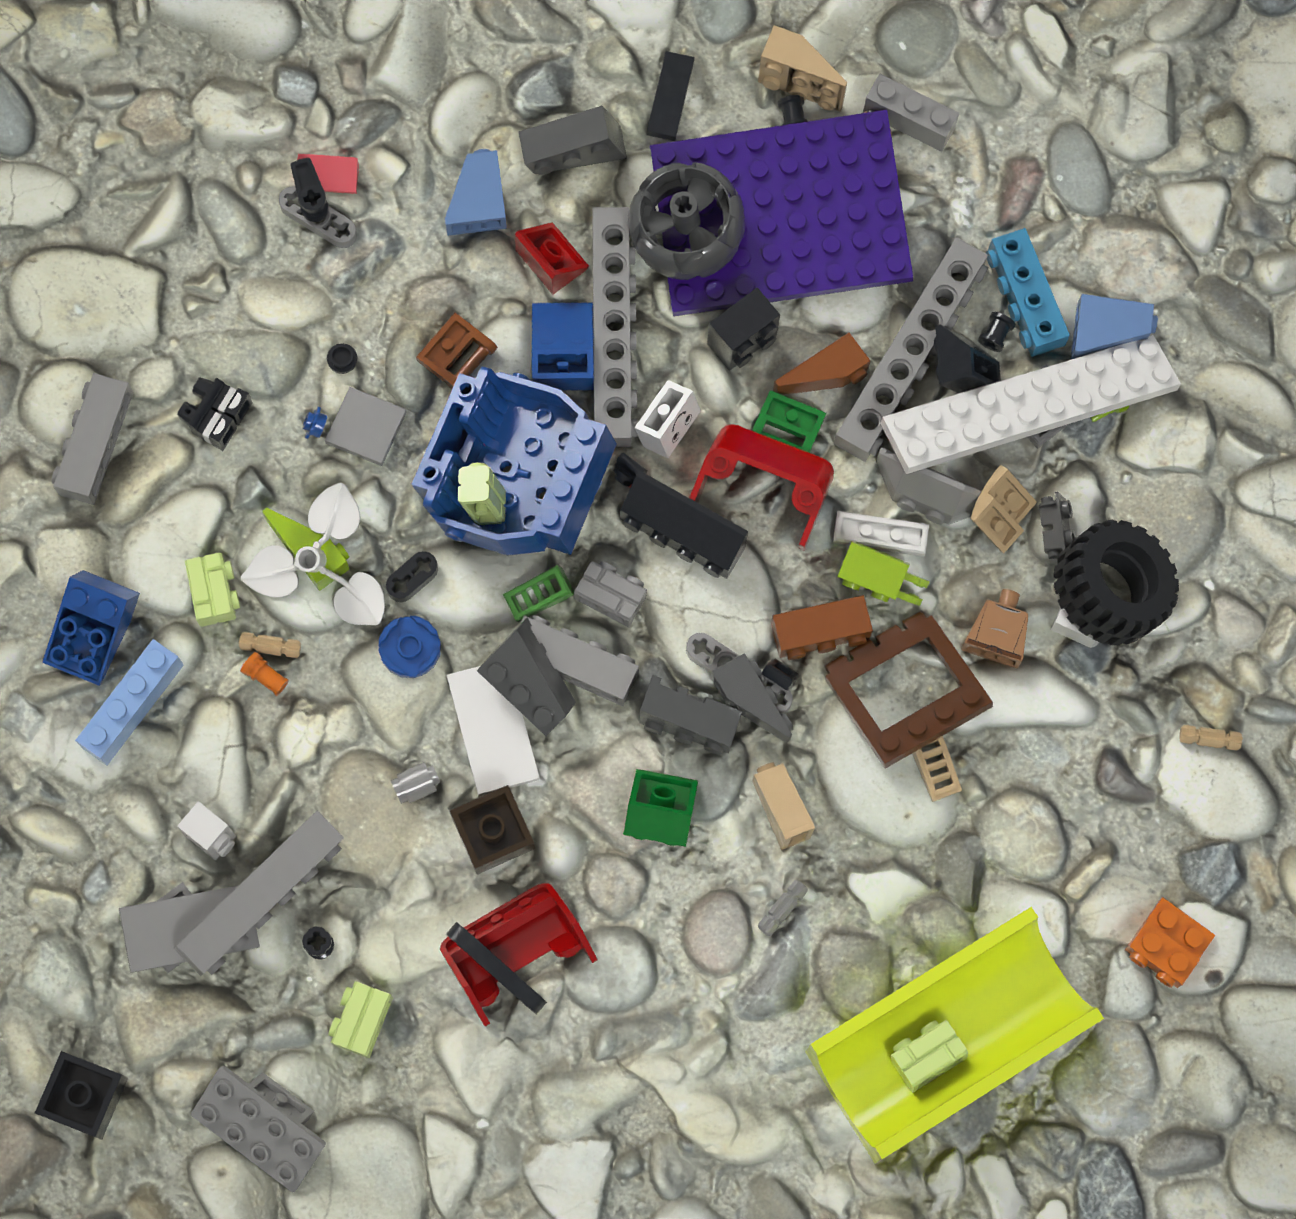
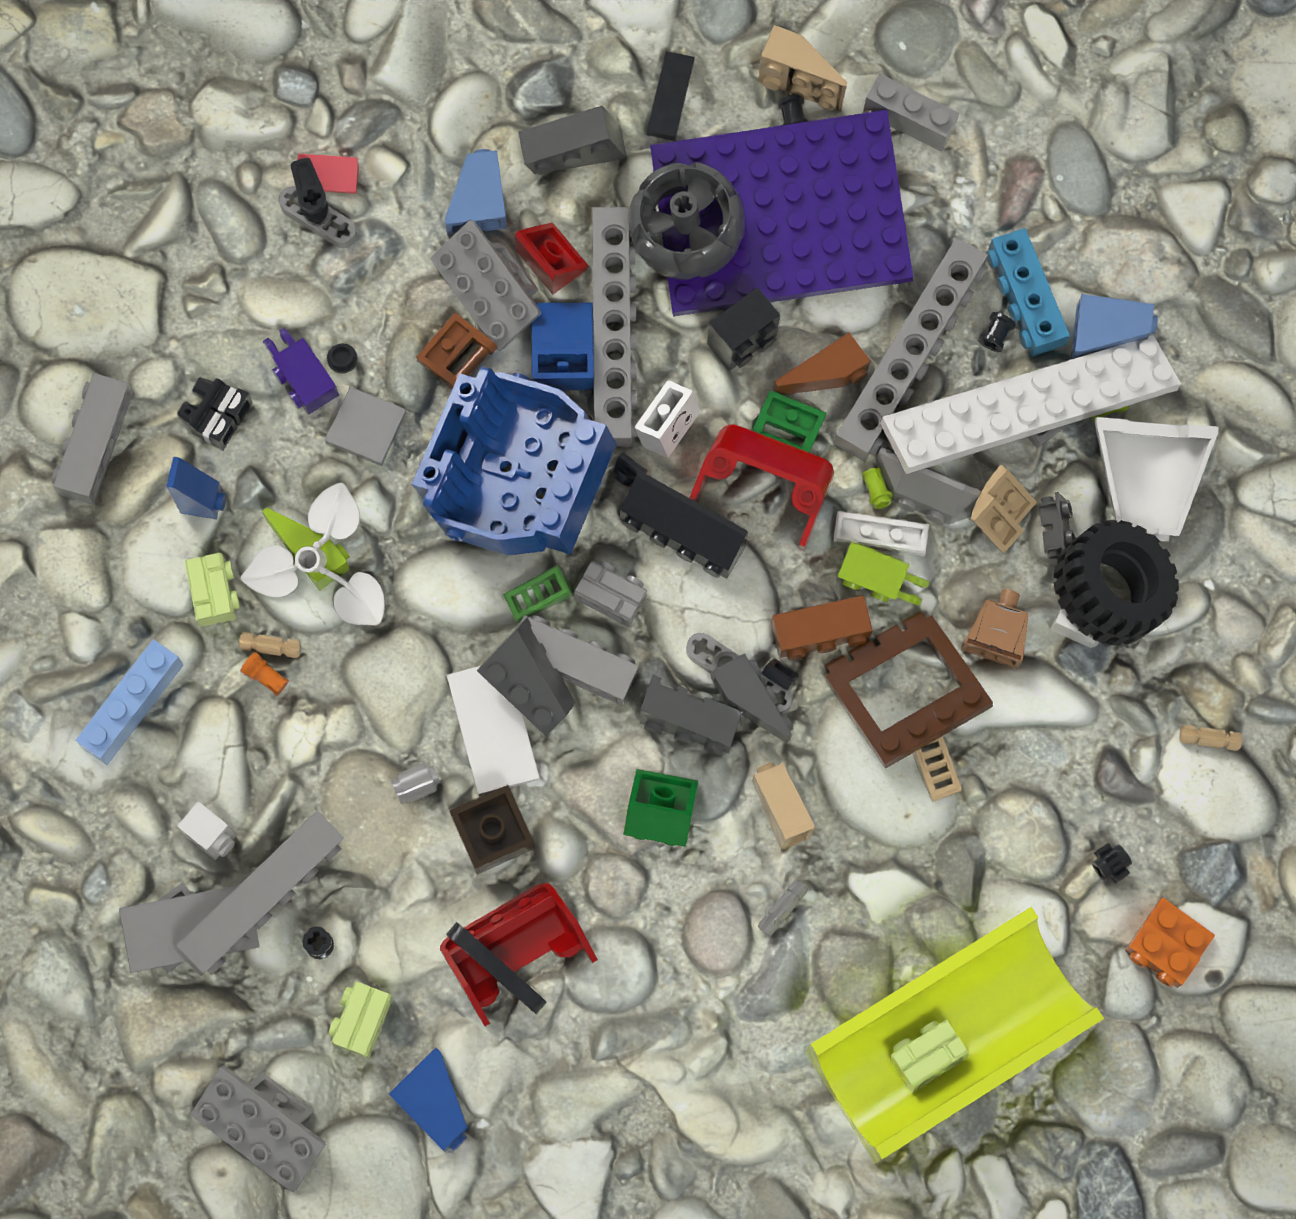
(81, 1095): black brick -> none
(90, 626): blue slope -> none
(195, 491): none -> blue slope
(302, 372): none -> dark purple hinge
(314, 423): blue plate -> none
(407, 571): black beam -> none
(409, 647): blue tile -> none
(432, 1102): none -> blue slope
(481, 494): yellowish green brick -> none
(488, 283): none -> light grey bracket
(877, 489): none -> lime pin
(962, 362): black slope -> none
(1111, 863): none -> black gear
(1153, 470): none -> white cone

